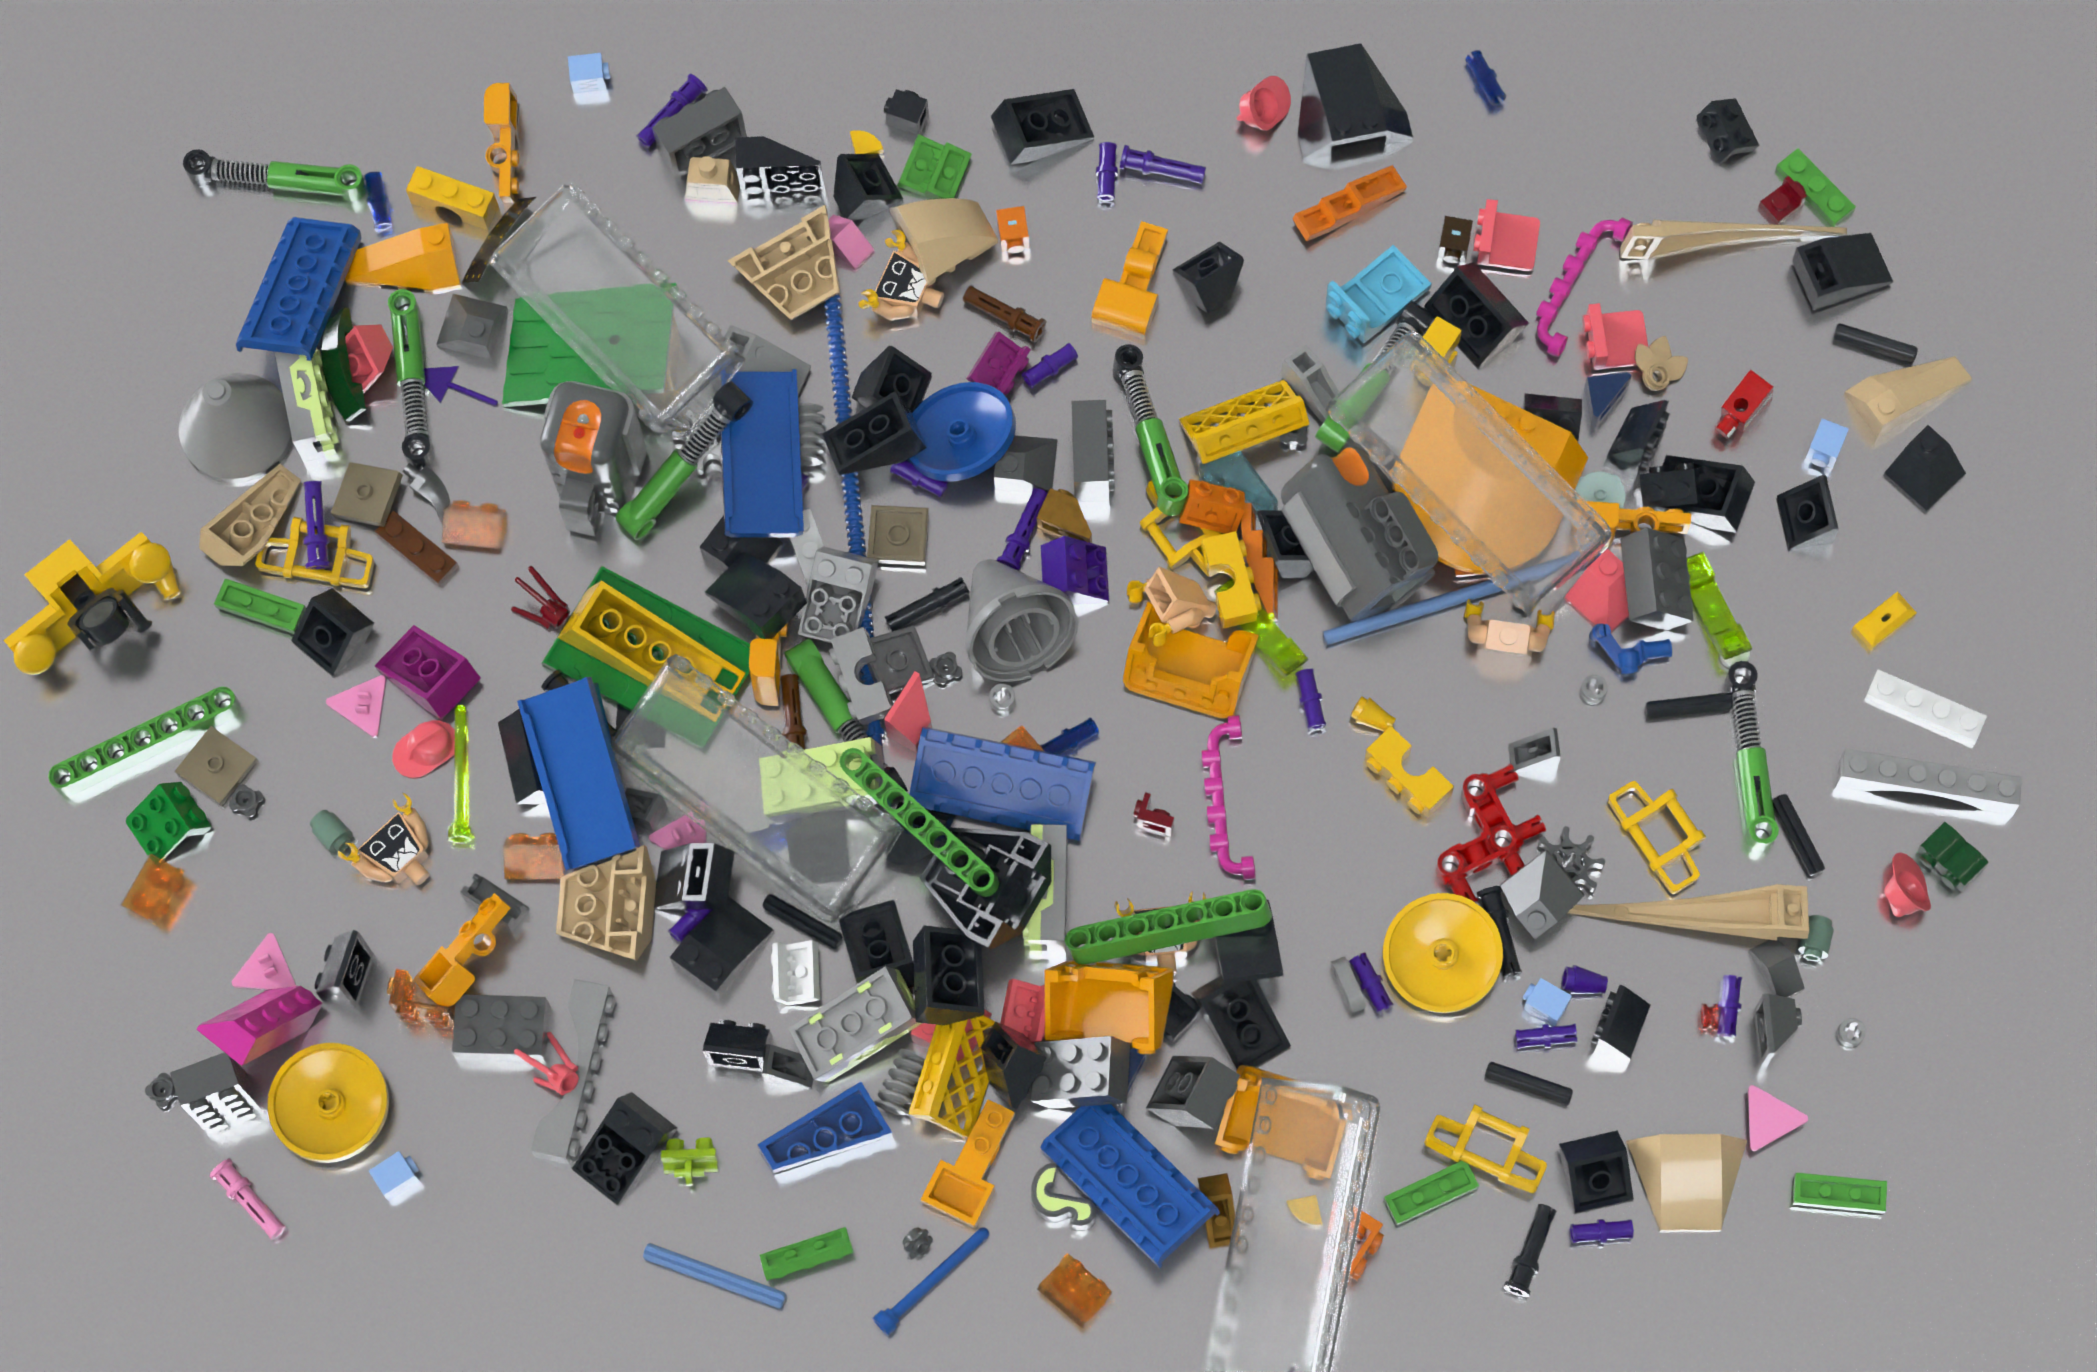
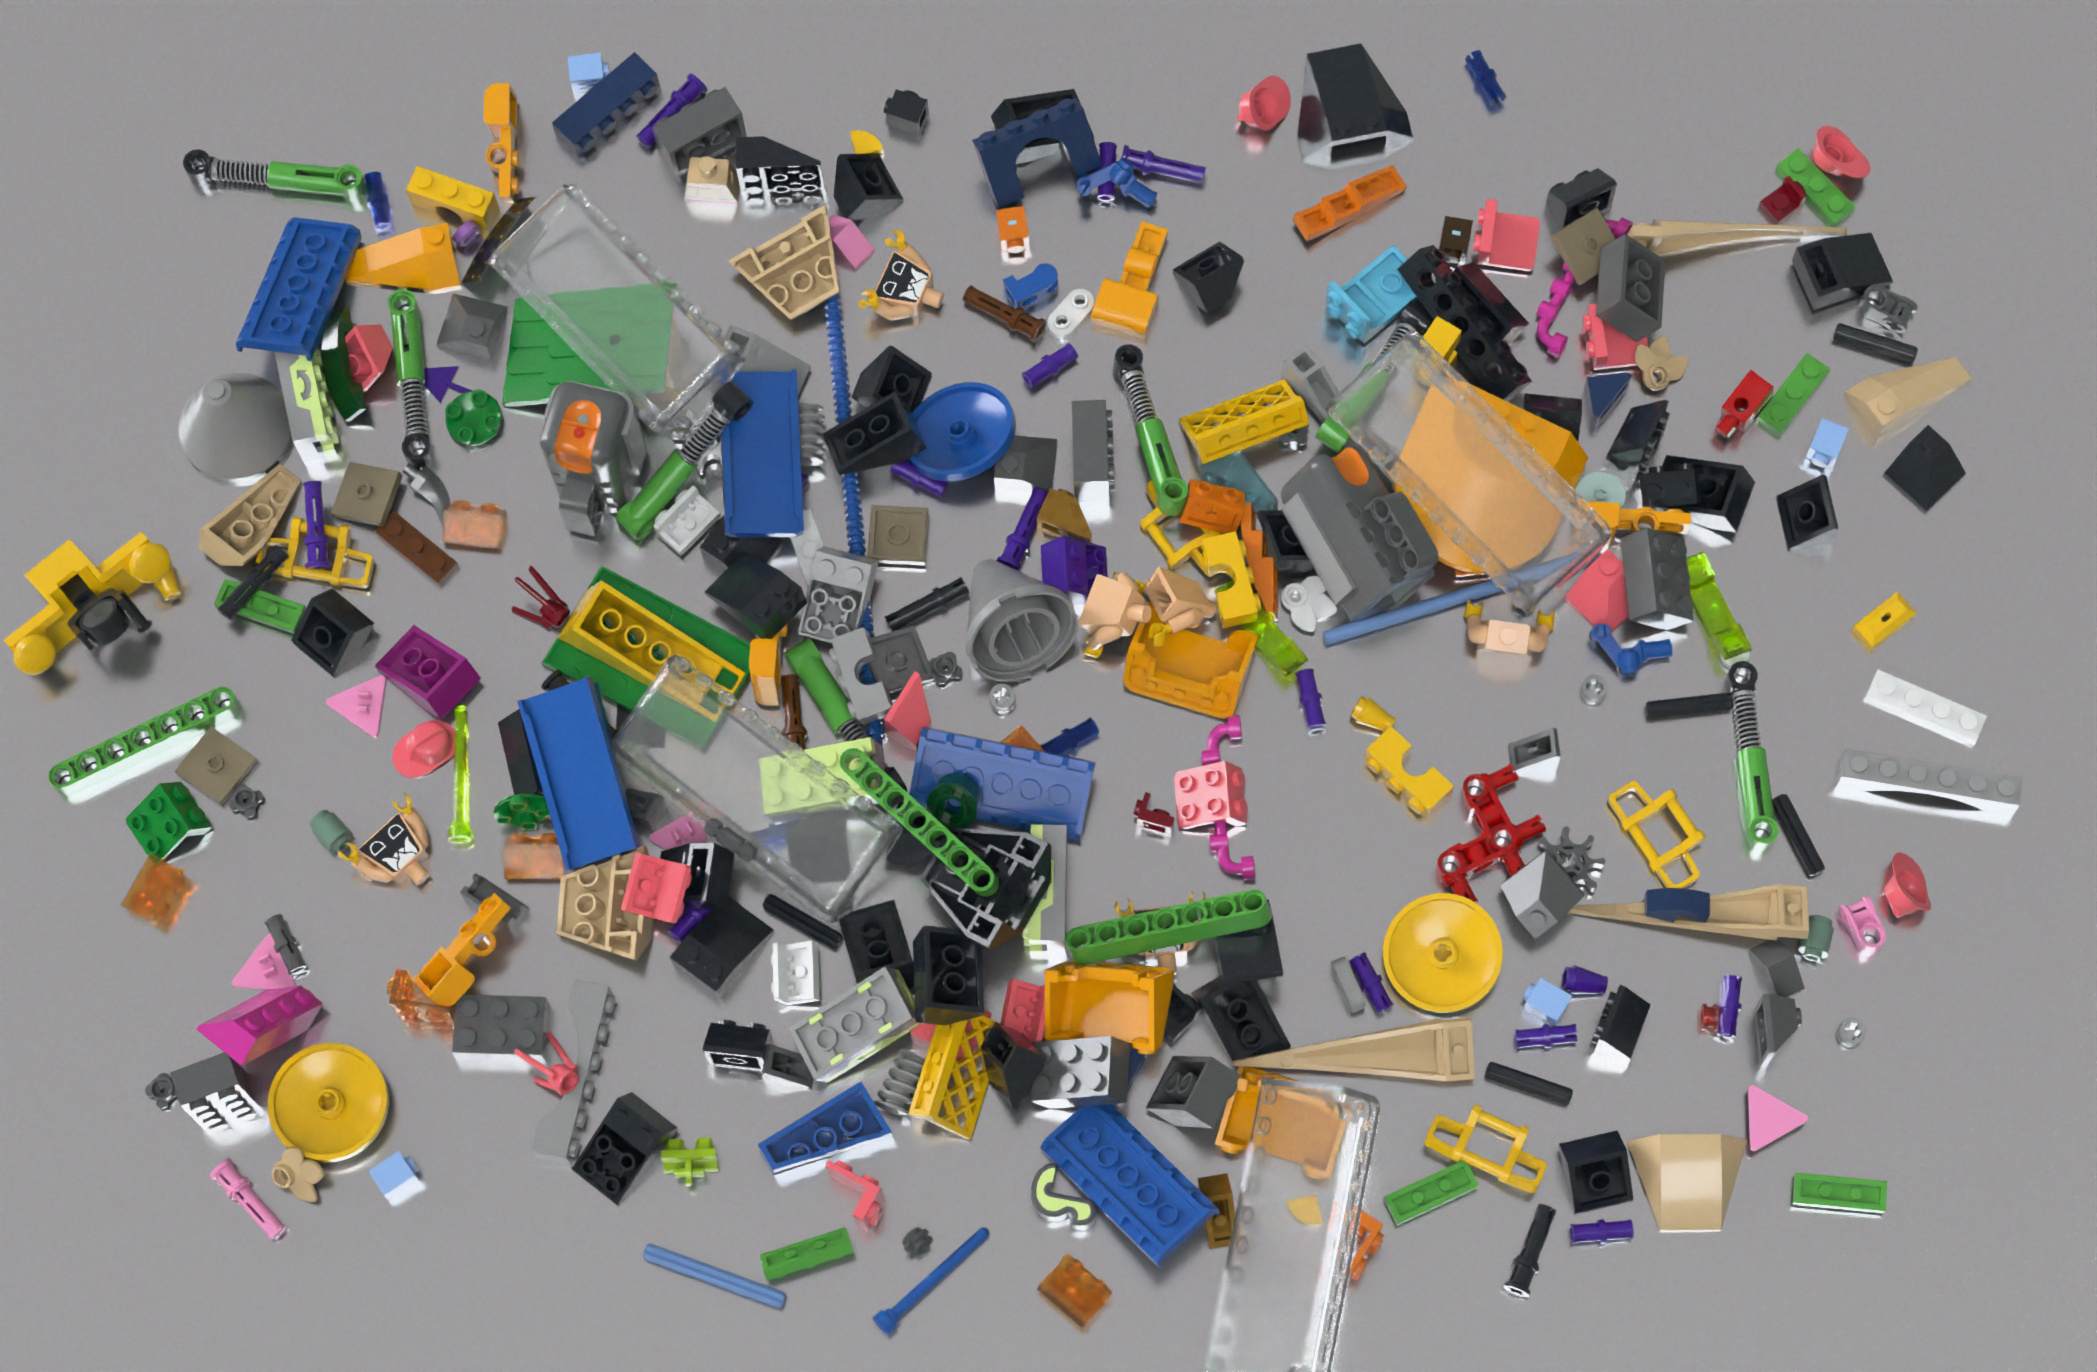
(276, 557): none -> black pin
(285, 944): none -> dark grey pin
(297, 1174): none -> tan plate
(344, 970): black slope -> none
(466, 233): none -> medium lavender tile
(473, 417): none -> green dish
(521, 810): none -> green dish
(606, 104): none -> dark blue brick
(656, 888): none -> coral bracket
(685, 520): none -> white bracket
(730, 840): none -> dark grey axle
(868, 1209): none -> coral bracket
(934, 169): bright green slope -> none
(944, 233): tan wedge -> none
(958, 788): none -> dark green piece
(960, 1188): light orange plate -> none
(999, 363): magenta bracket -> none
(1000, 148): none -> dark blue arch
(1031, 287): none -> blue leg
(1072, 313): none -> white plate
(1112, 611): none -> light nougat torso
(1121, 174): none -> blue pin
(1210, 795): none -> coral bracket
(1313, 603): none -> white plate
(1420, 1051): none -> tan plate
(1434, 297): none -> black brick
(1494, 906): black pin -> none
(1580, 196): none -> black slope
(1582, 244): none -> dark tan plate
(1630, 288): none -> dark grey brick
(1673, 902): none -> dark blue slope
(1727, 129): black bracket -> none
(1793, 394): none -> bright green plate
(1838, 155): none -> coral piece
(1863, 920): none -> bright pink piece
(1889, 308): none -> dark grey piece
(1952, 857): dark green brick -> none

